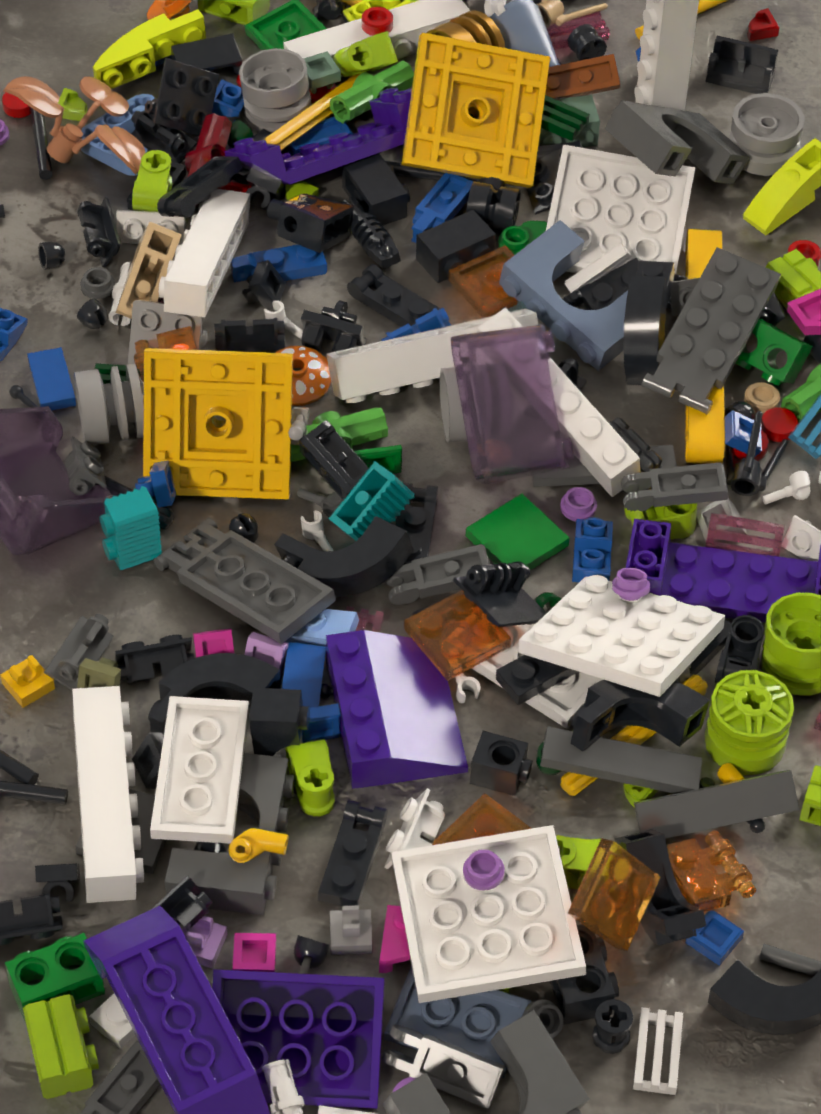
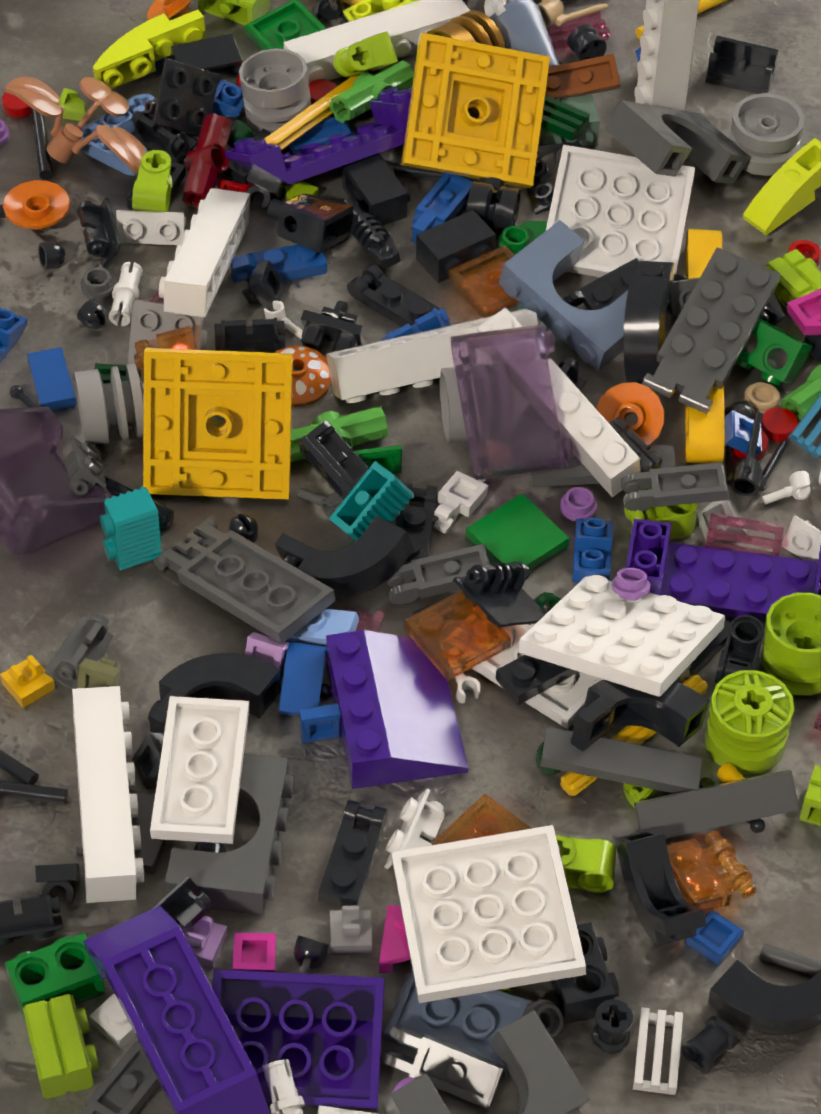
(36, 204): none -> orange dish
(140, 658): black hinge -> none
(148, 266): tan slope -> none
(159, 484): blue tile -> none
(198, 186): black plate -> none
(213, 642): dark pink plate -> none
(256, 841): yellow arm -> none
(277, 719): black arch -> none
(299, 424): light grey bar -> none
(313, 776): lime piece -> none
(315, 531): white hand -> none
(322, 71): sand green tile -> none
(377, 20): red tile -> none
(459, 495): none -> white plate
(483, 870): medium lavender plate -> none
(491, 752): black brick -> none
(600, 267): white tile -> none
(614, 894): clear orange plate -> none
(636, 399): none -> orange dish
(709, 1044): none -> black bush
(762, 26): red tile -> none

